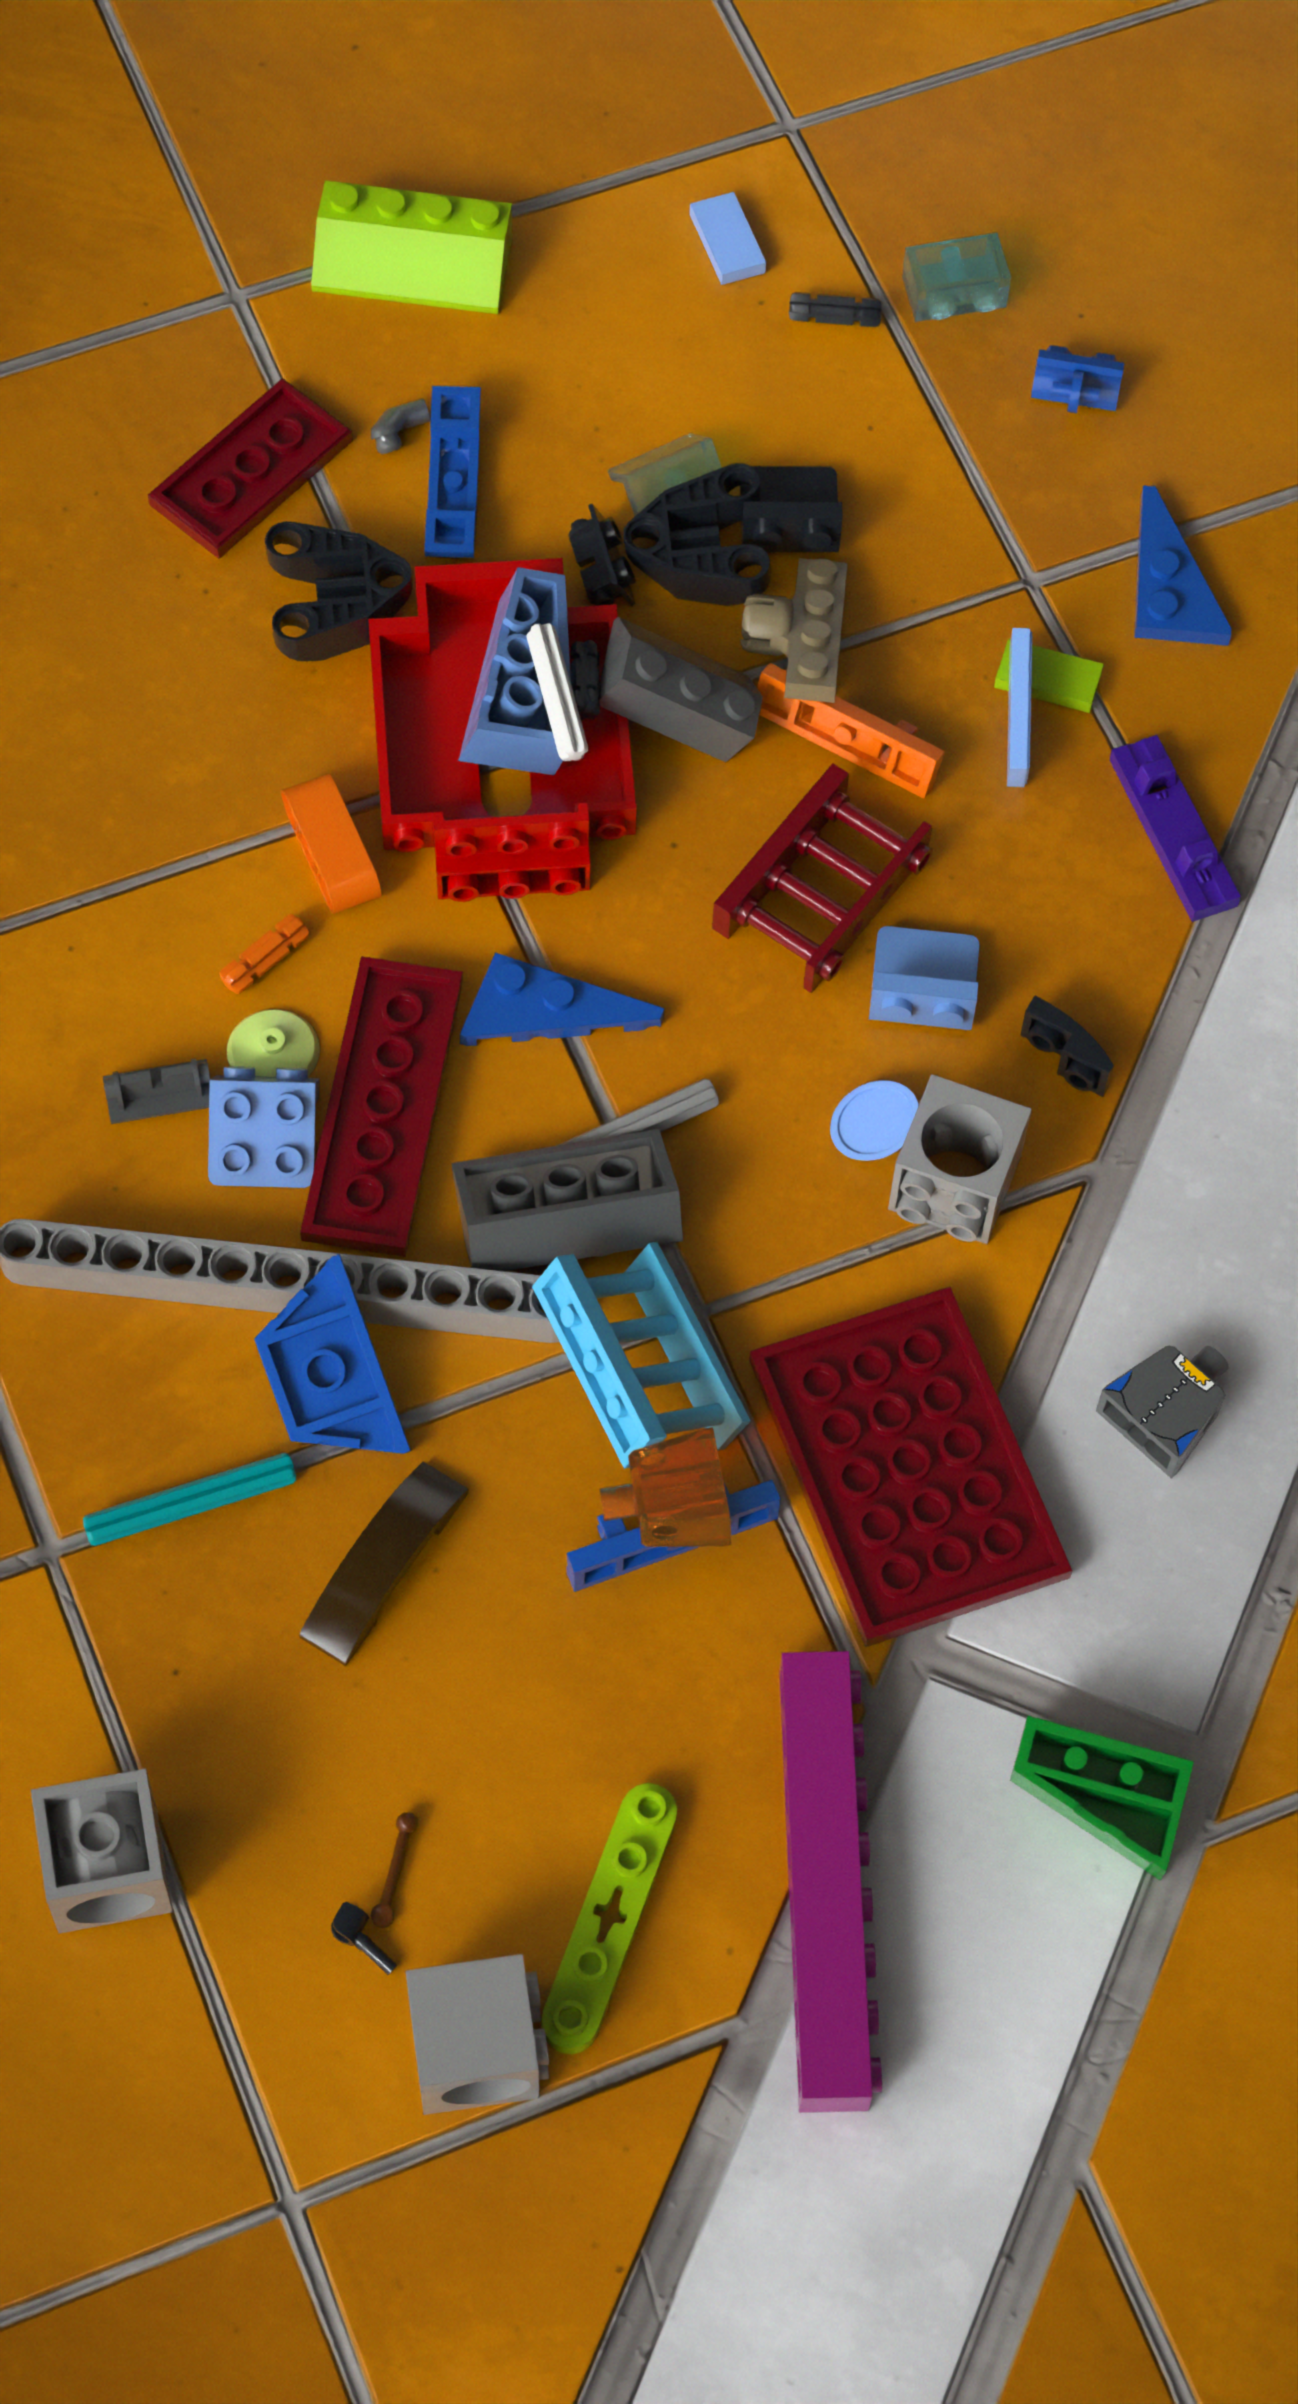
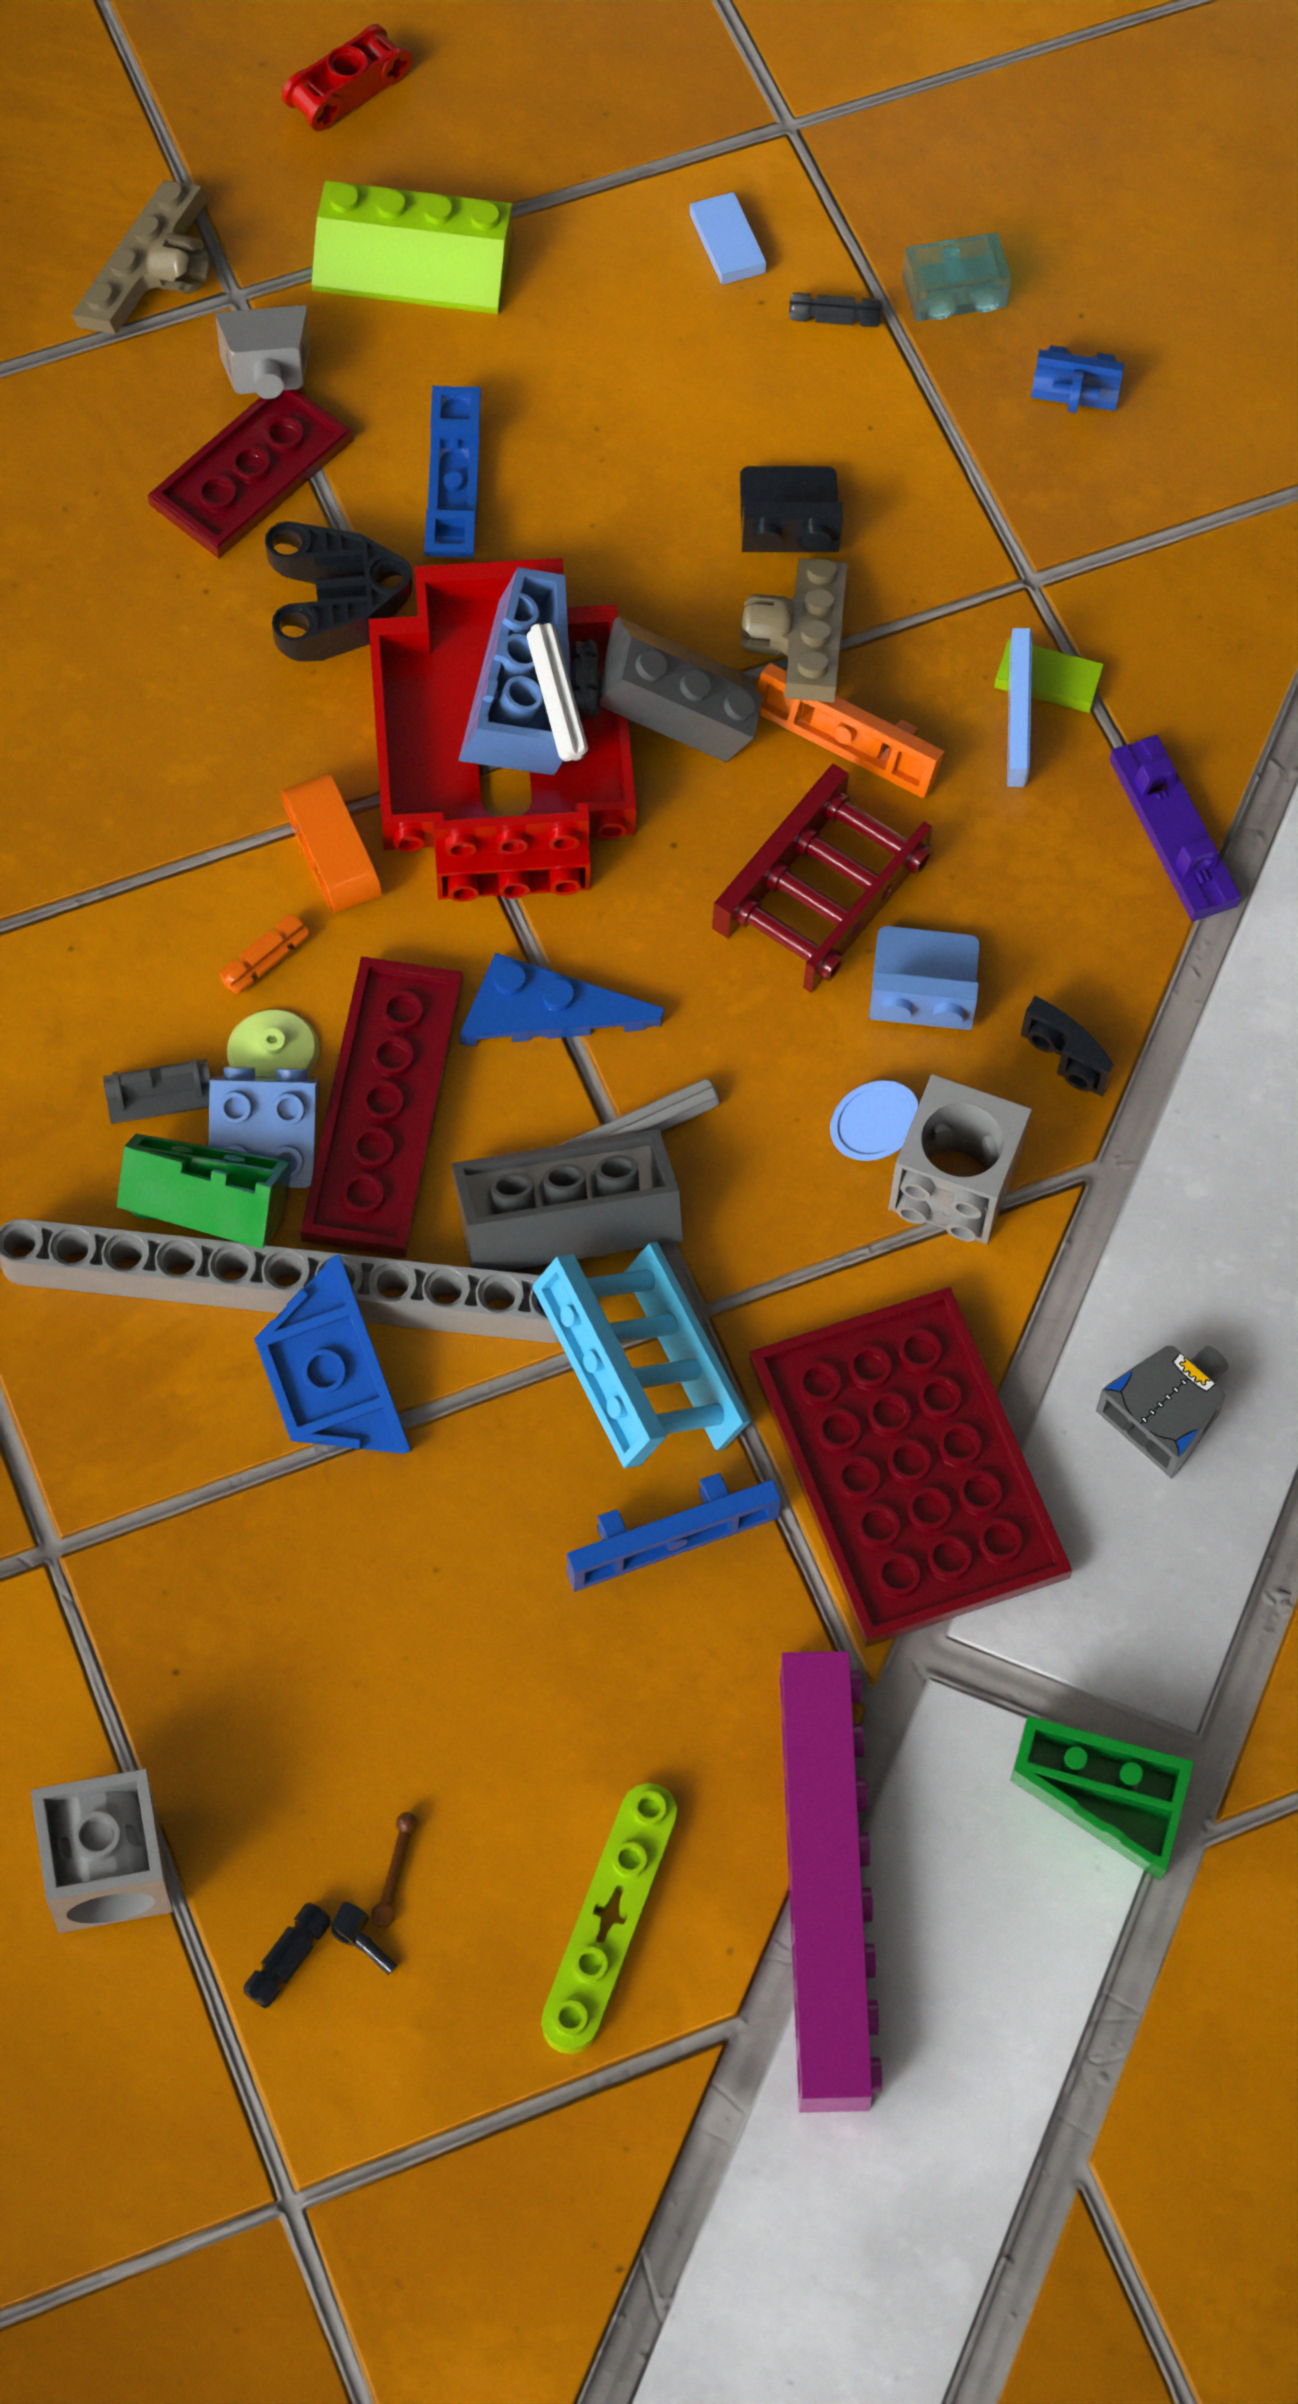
(149, 257): none -> dark tan plate
(189, 1499): teal axle -> none
(204, 1188): none -> wedge
(265, 349): none -> light grey torso
(287, 1955): none -> black axle
(347, 77): none -> red piece
(380, 1560): dark brown slope -> none
(397, 419): dark grey arm -> none
(477, 2033): light grey brick -> none
(598, 542): black hinge -> none
(665, 468): clear light blue panel -> none
(674, 1493): clear orange torso -> none
(688, 545): black connector -> none
(1170, 588): blue wing -> none

